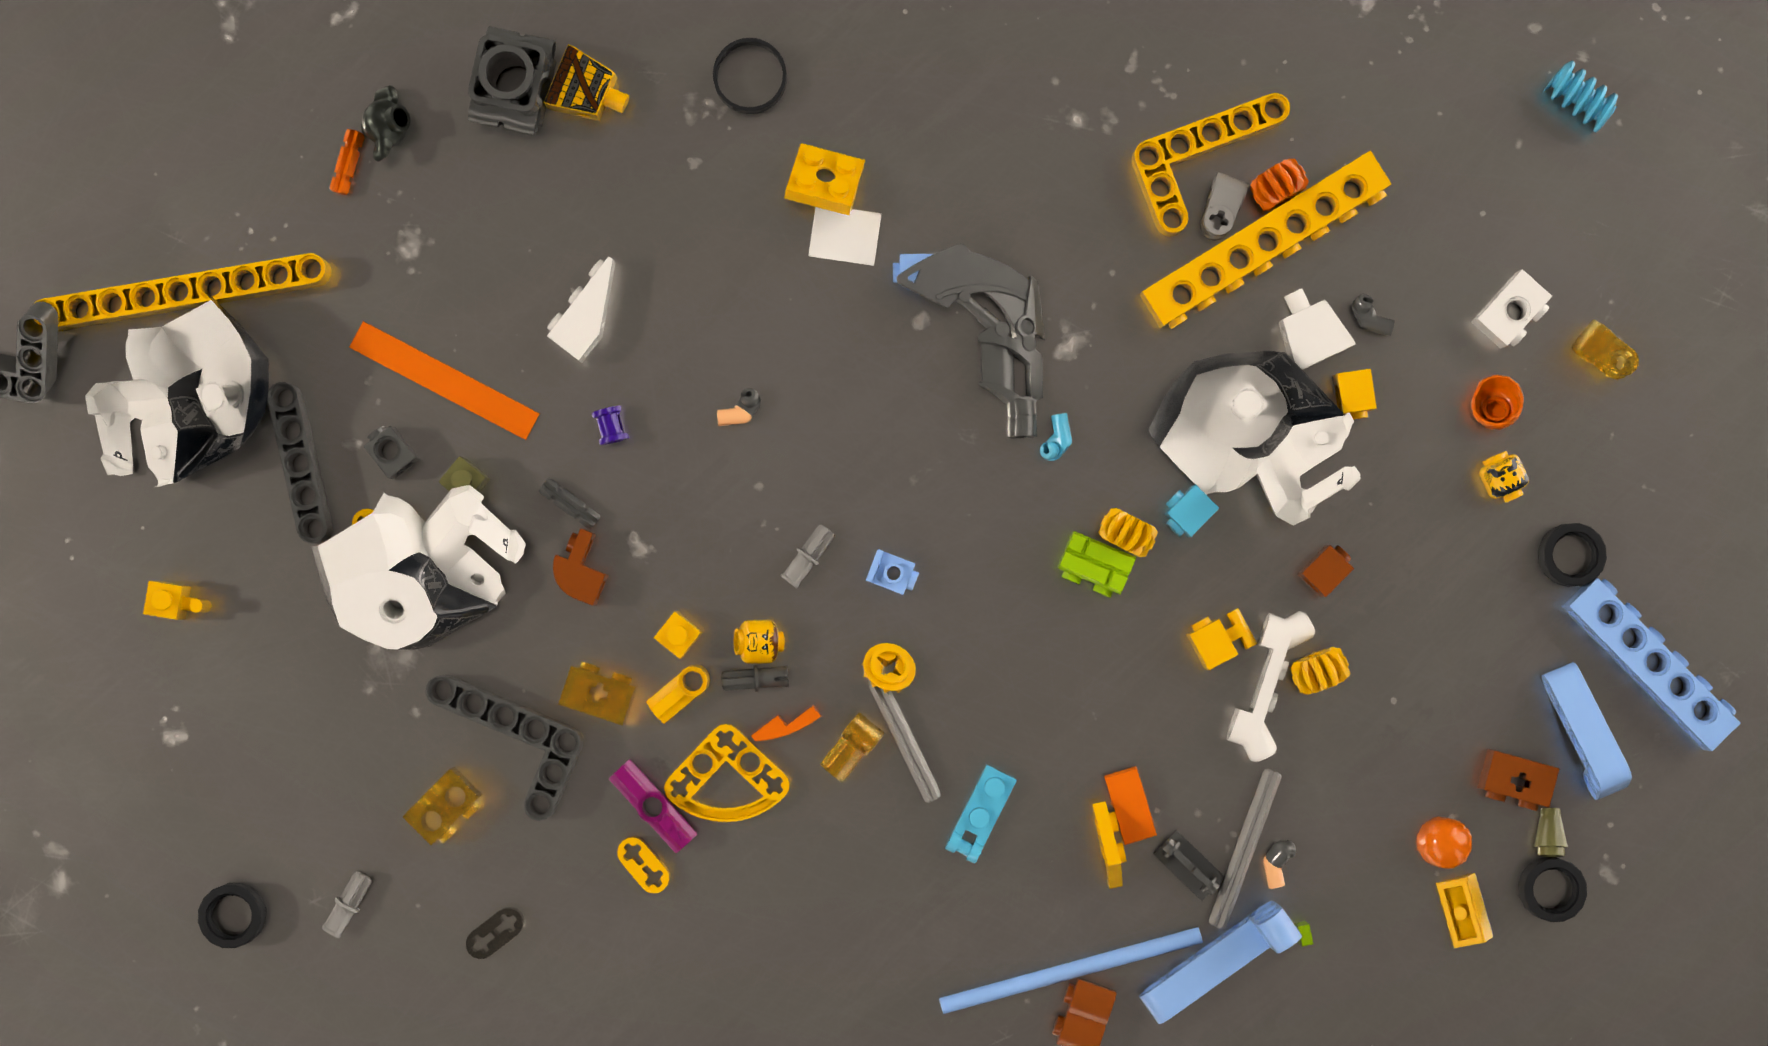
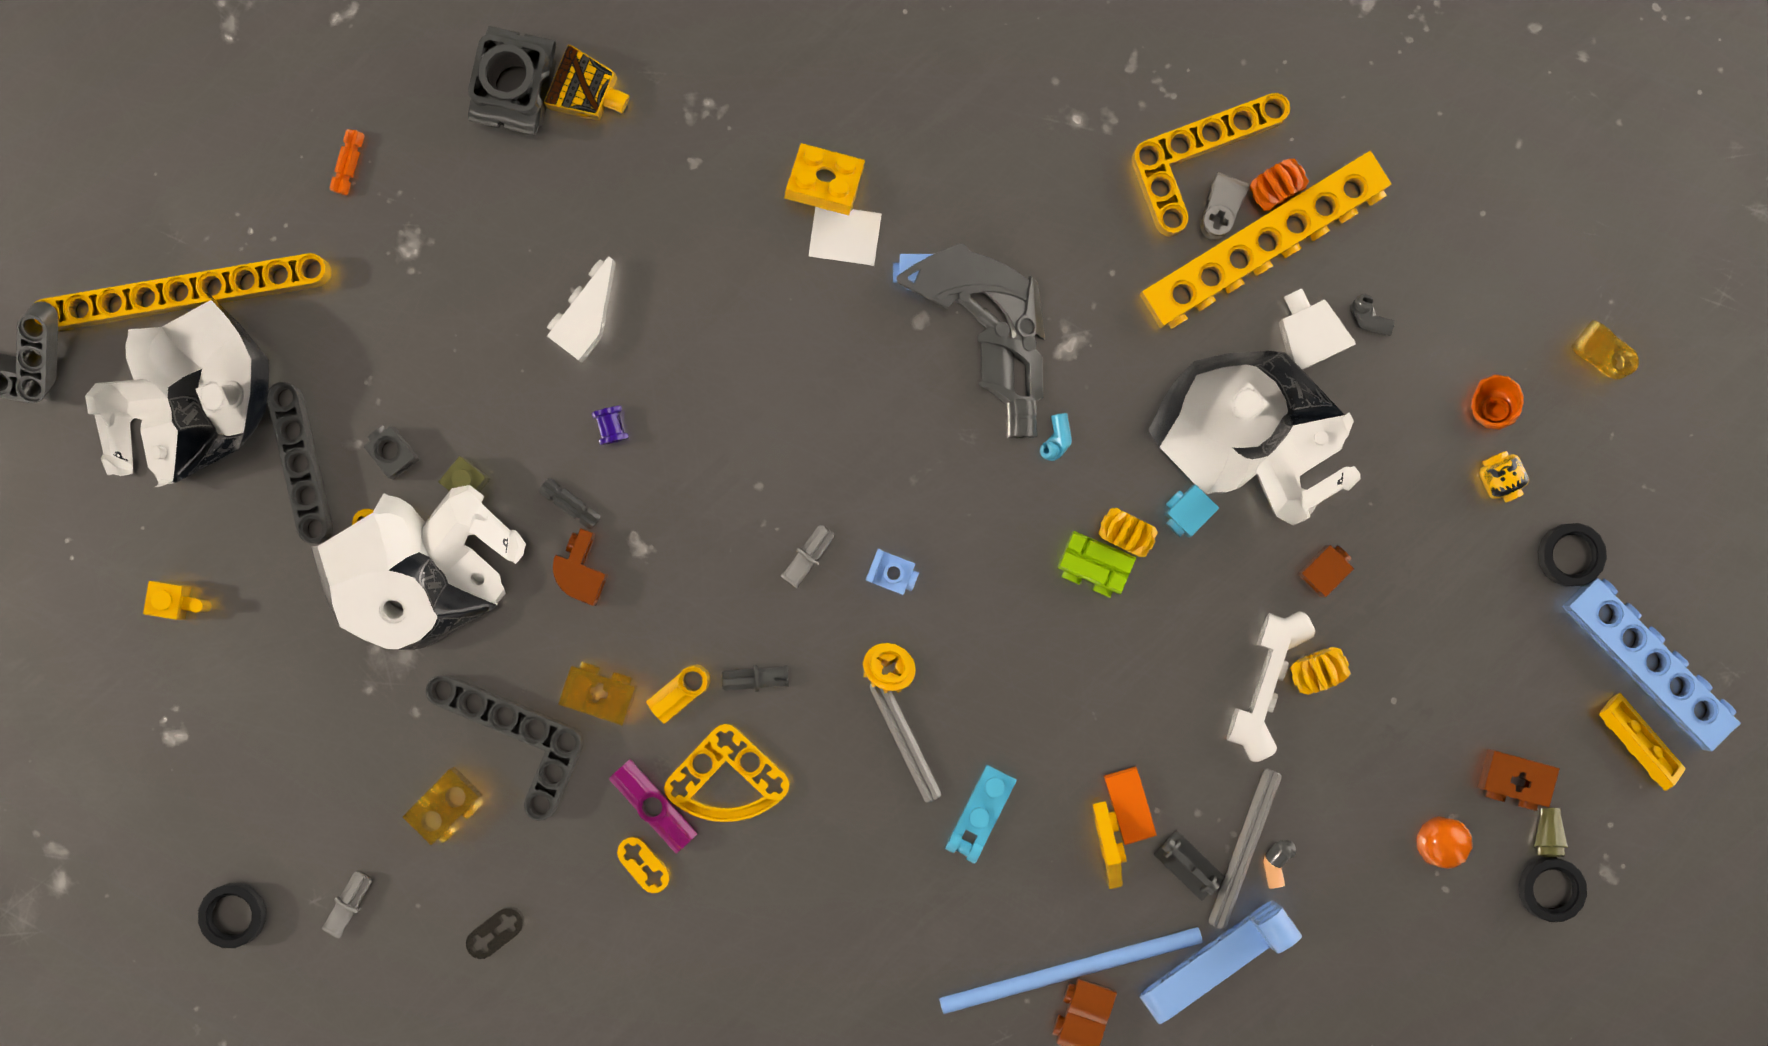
(385, 122): pearl dark grey piece -> none
(444, 380): orange sticker -> none
(678, 635): yellow brick -> none
(743, 42): black tyre -> none
(743, 411): arm -> none
(758, 641): yellow head -> none
(778, 728): orange slope -> none
(856, 741): clear yellow piece -> none
(1214, 642): yellow brick -> none
(1305, 930): lime piece -> none
(1355, 393): yellow brick -> none
(1464, 910): yellow slope -> none
(1494, 320): white brick -> none
(1583, 95): medium azure piece -> none
(1588, 731): light blue beam -> none
(1642, 741): none -> yellow plate

